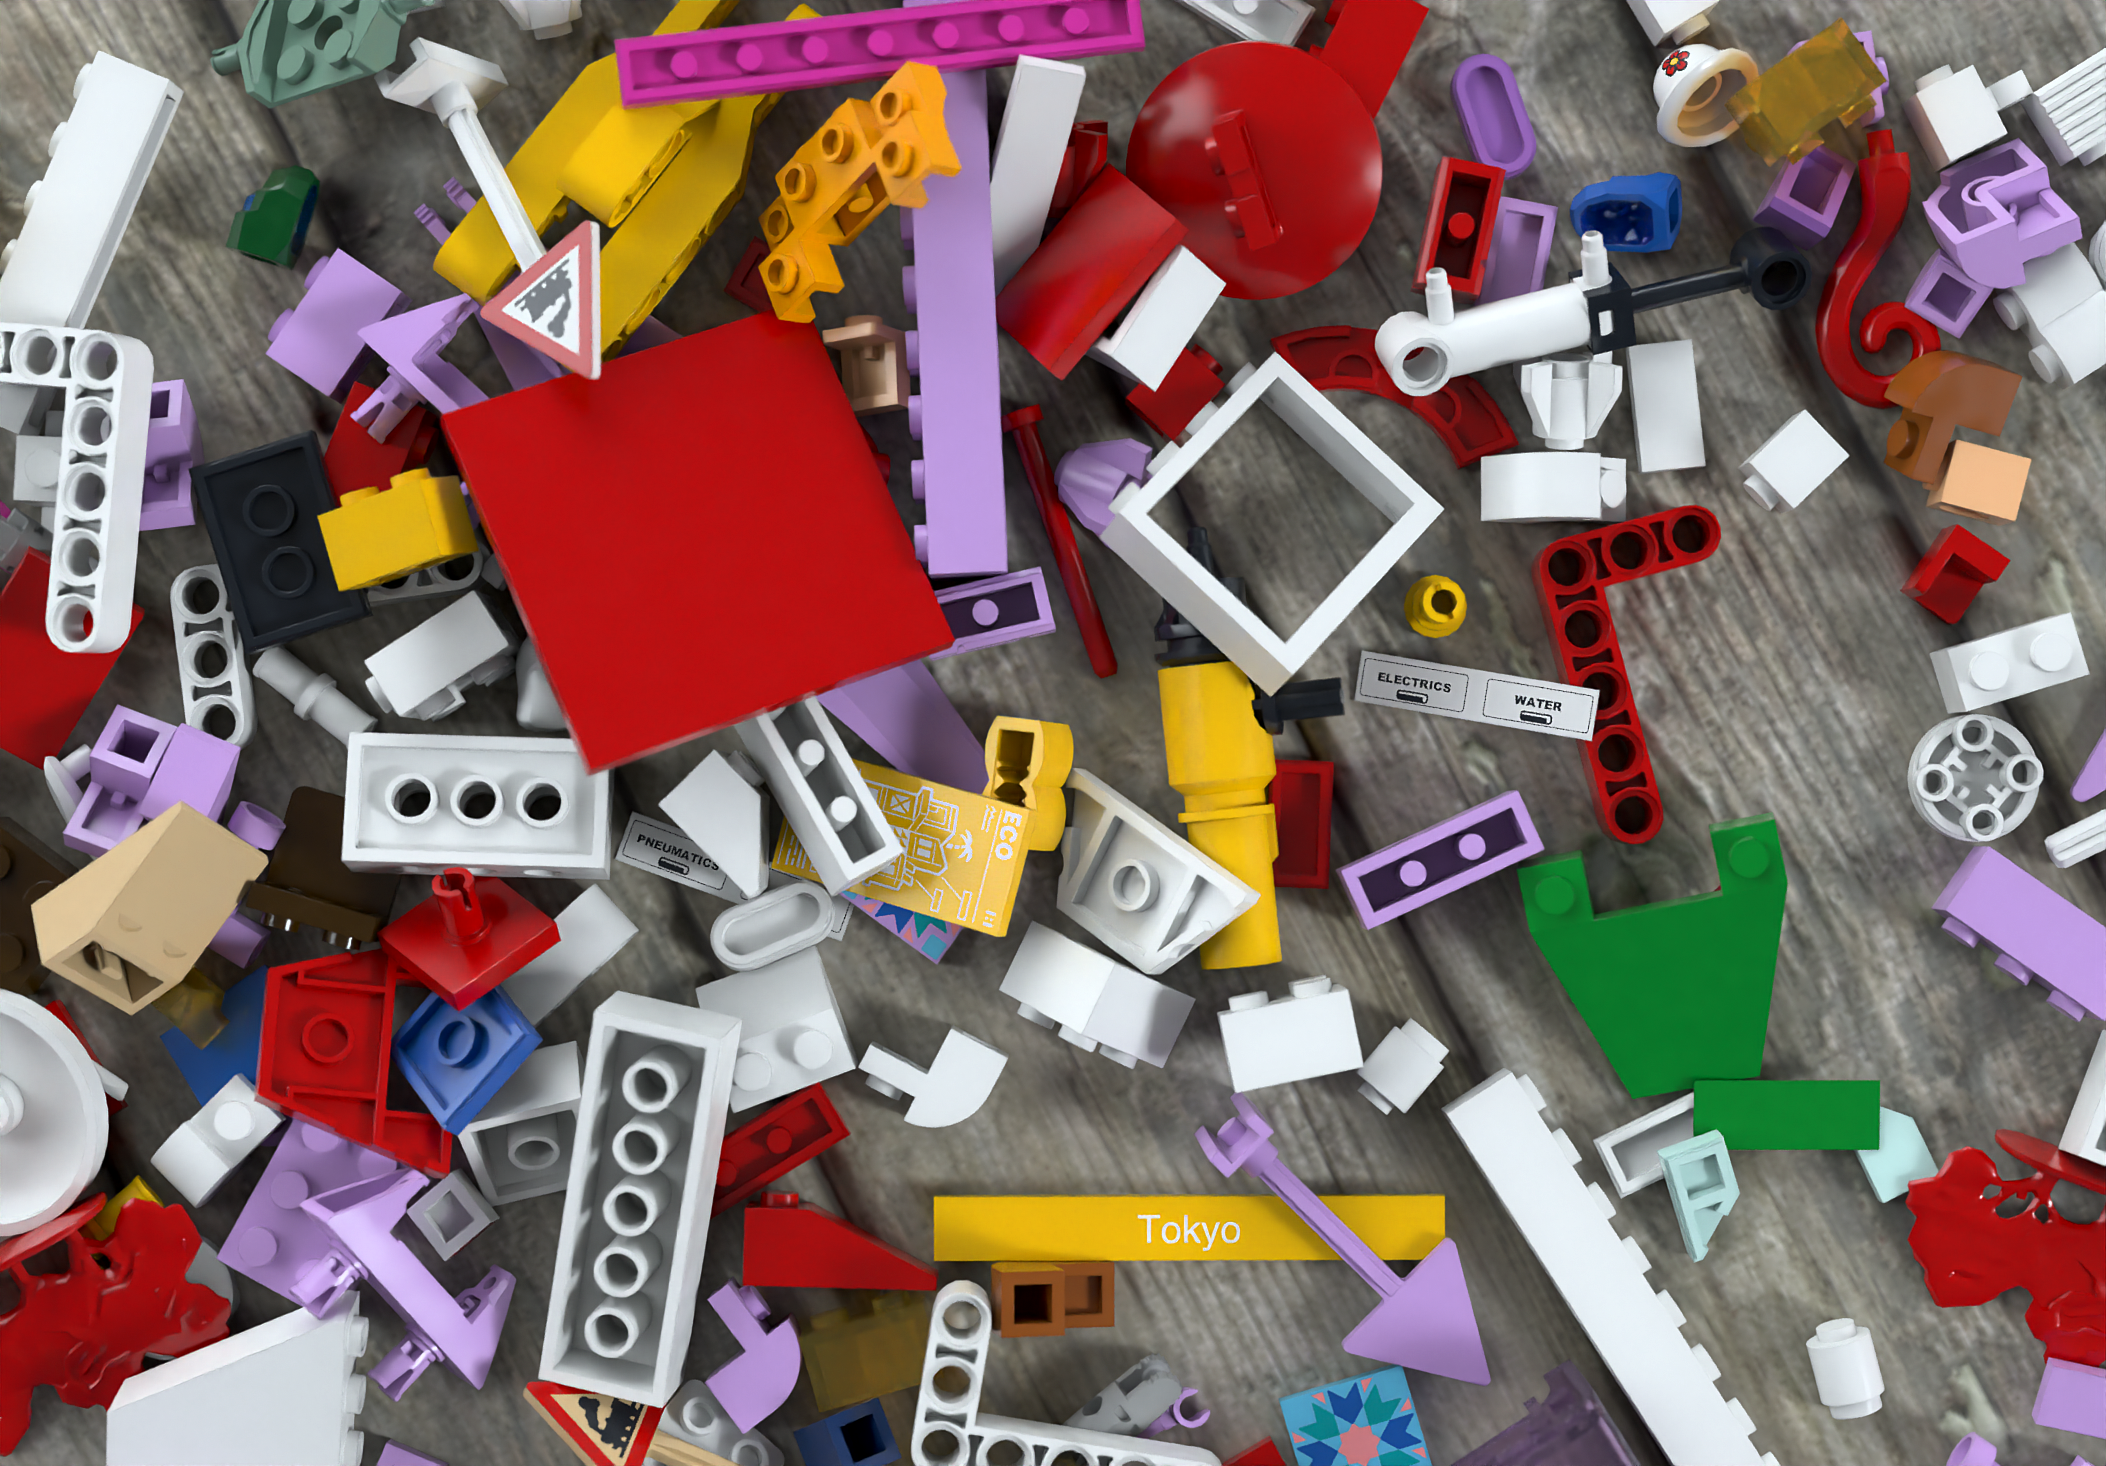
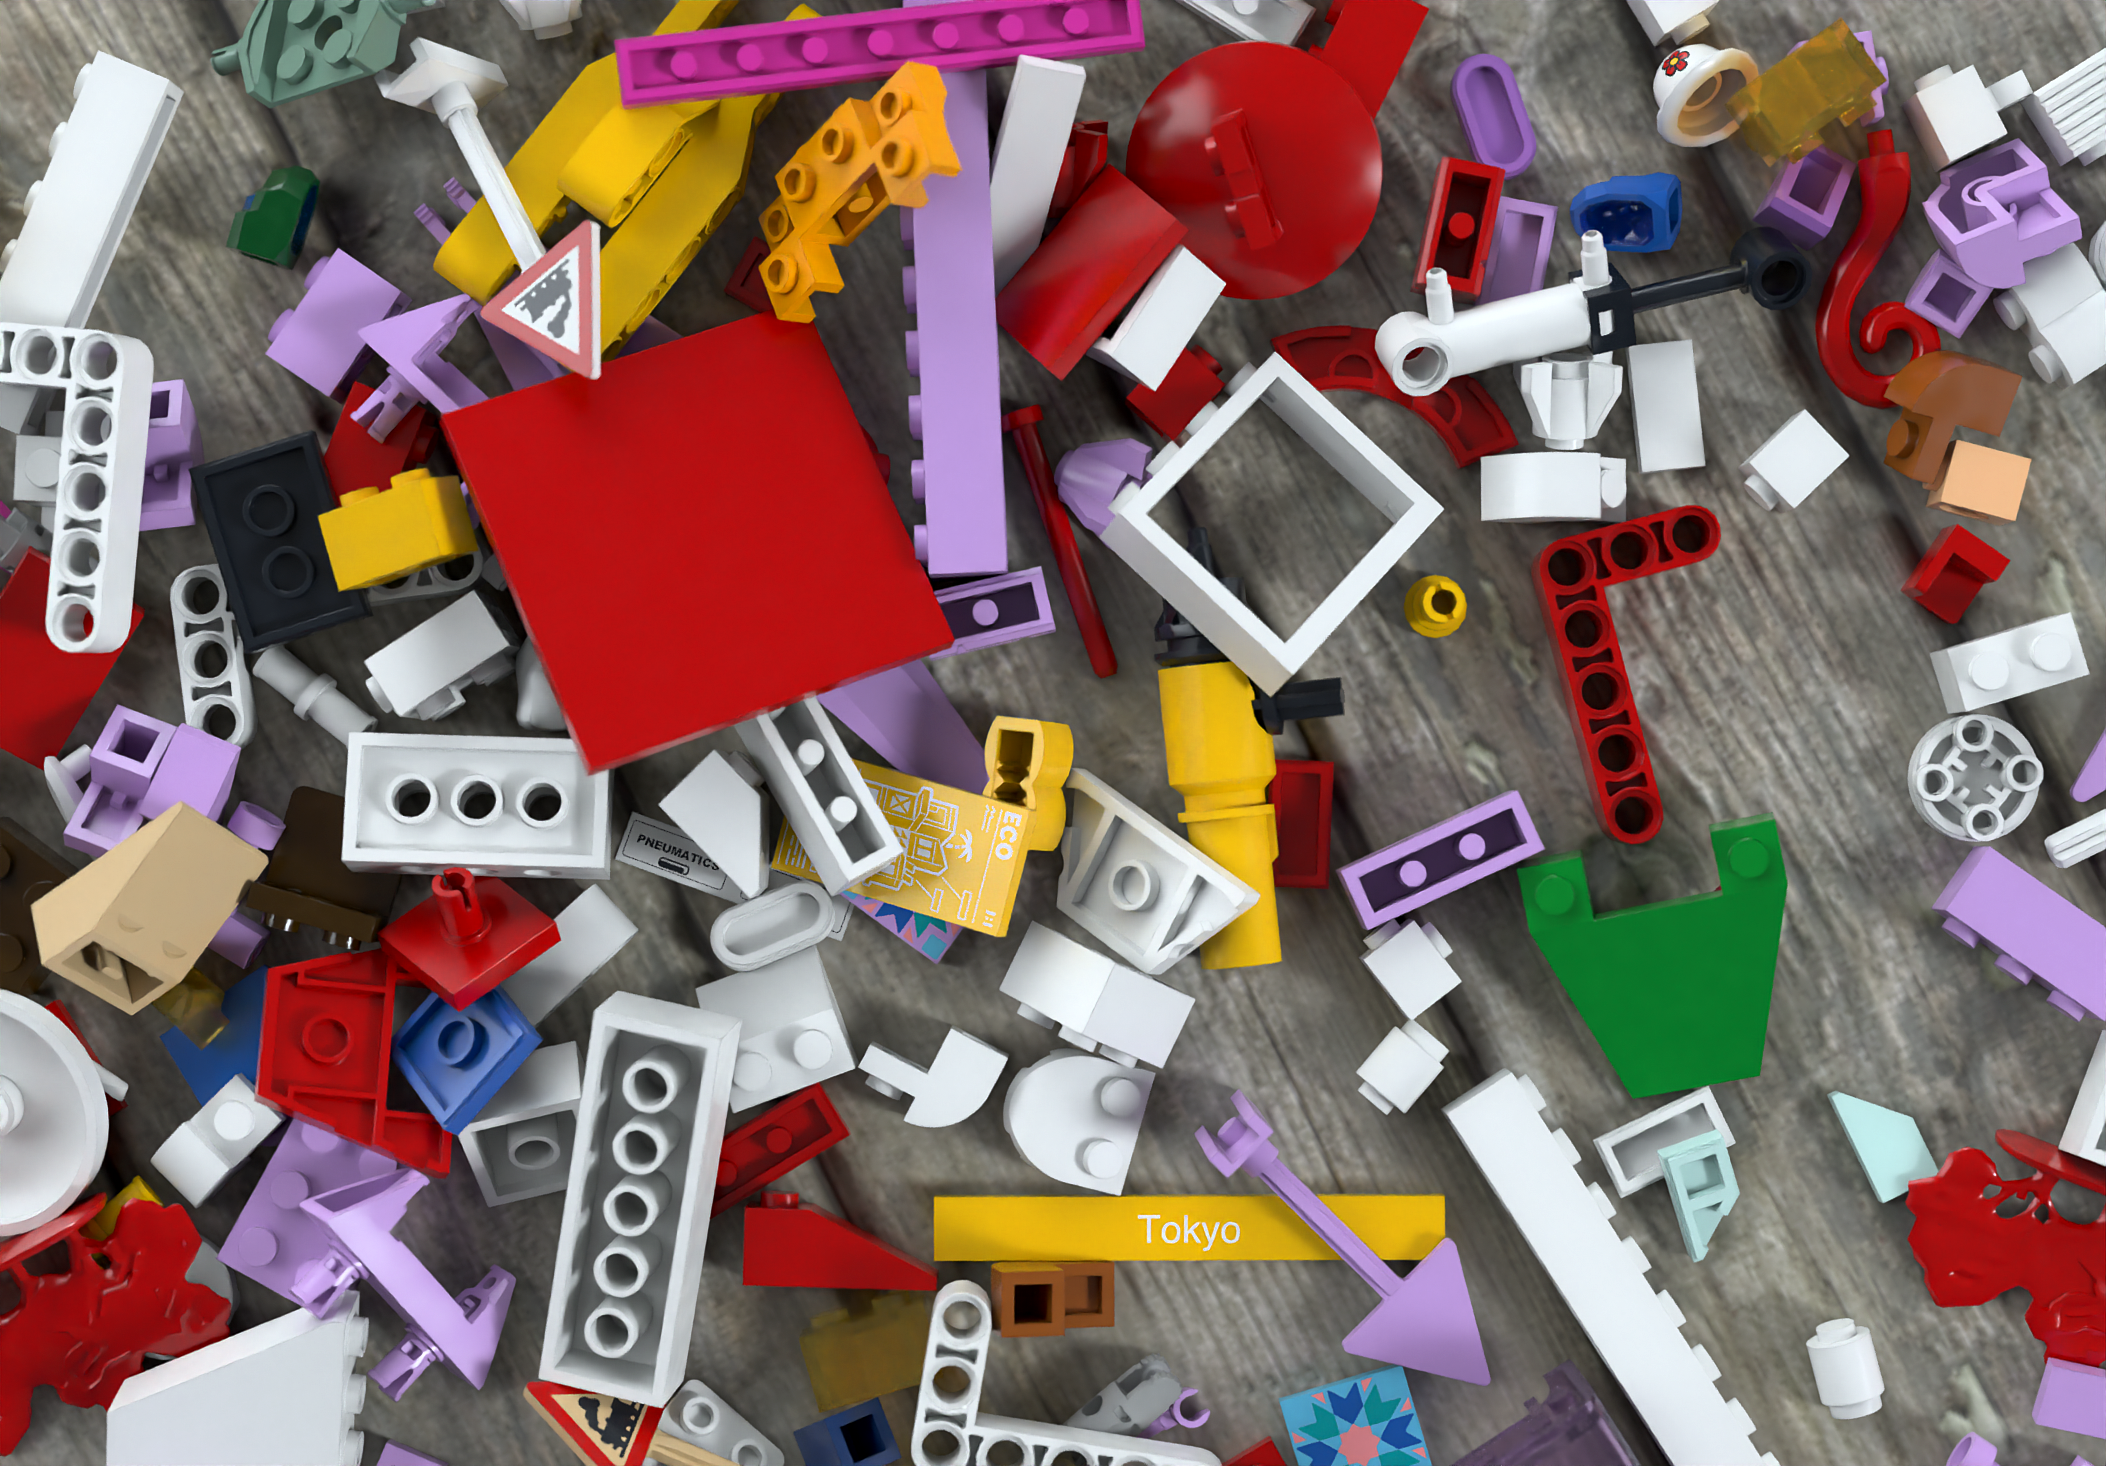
(452, 1214): white plate -> none
(768, 1365): lavender brick -> none
(872, 364): light nougat bracket -> none
(1078, 1117): none -> white slope
(1291, 1037): white brick -> none
(1410, 964): none -> white brick
(1477, 695): white sticker -> none
(1789, 1113): green sticker -> none

